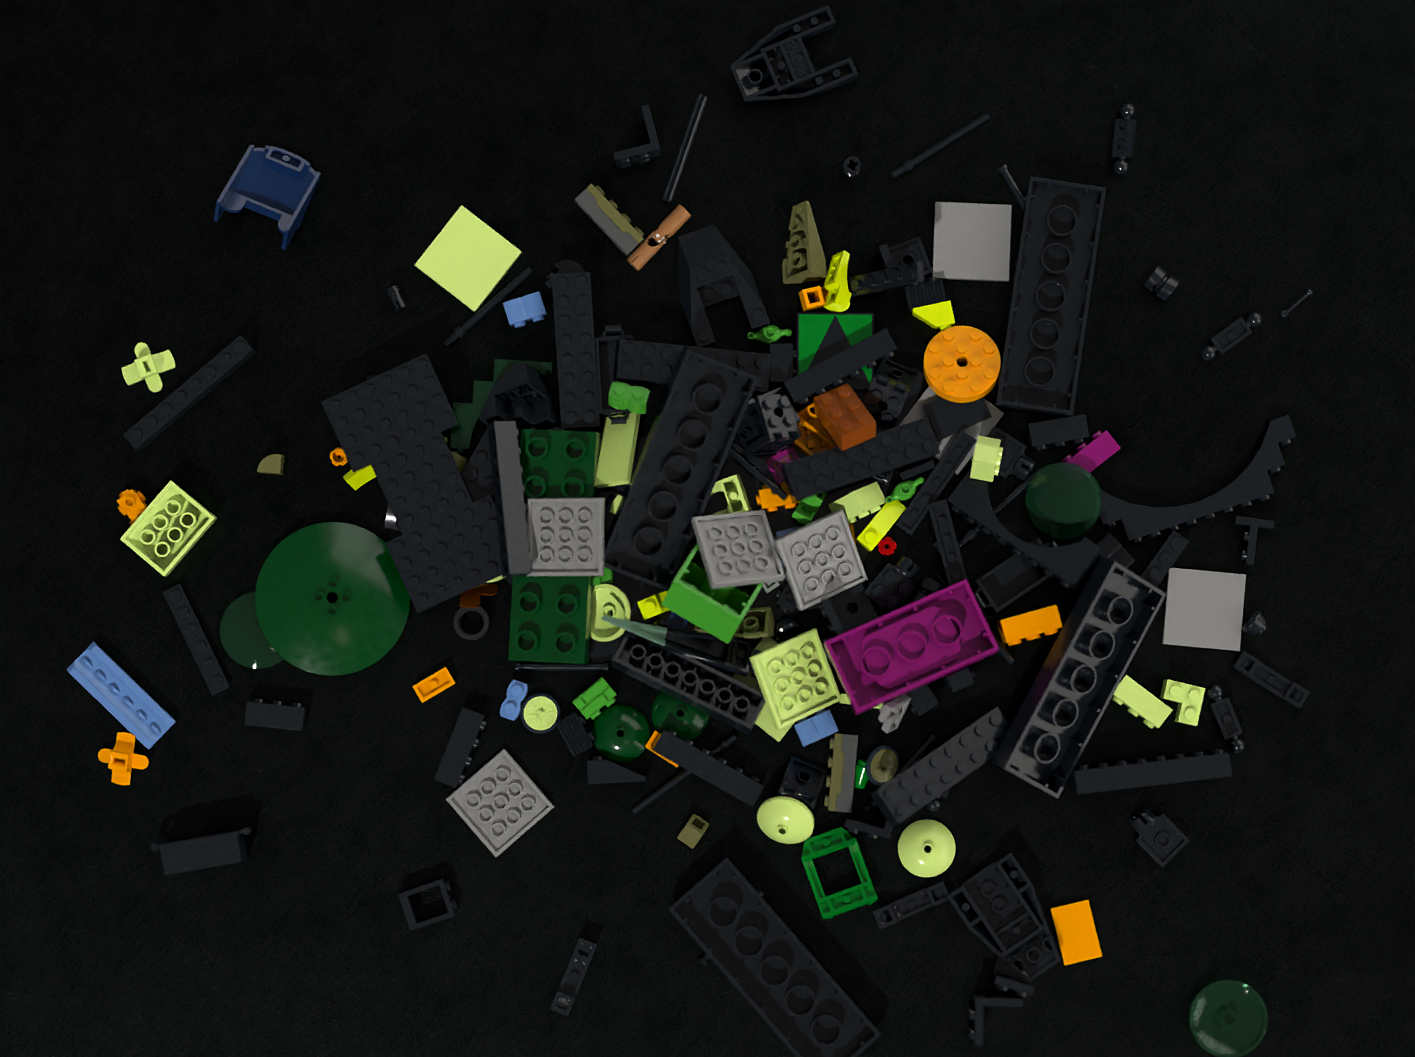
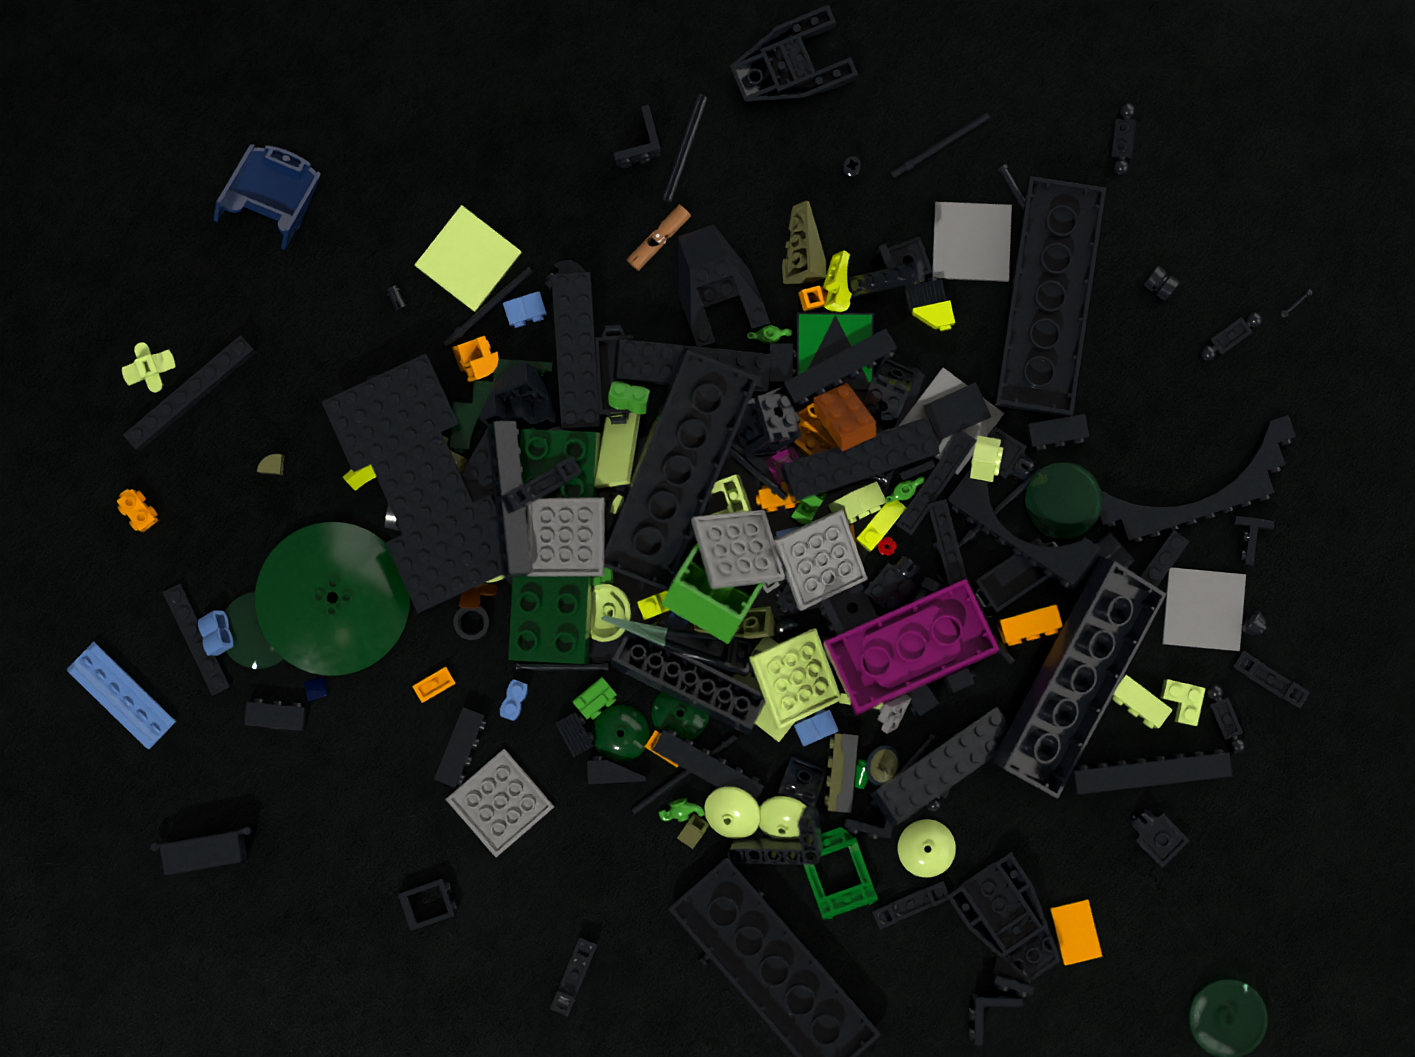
(122, 758): light orange piece -> none
(168, 528): yellowish green slope -> none
(215, 633): none -> medium blue brick
(315, 689): none -> clear blue slope
(334, 456): light orange plate -> none
(476, 358): none -> light orange brick
(540, 713): yellowish green wheel -> none
(544, 484): none -> black slope
(610, 221): piece -> none
(680, 810): none -> bright green piece
(736, 806): none -> yellowish green dish
(780, 851): none -> black beam
(966, 346): light orange piece -> none
(1094, 453): magenta brick -> none

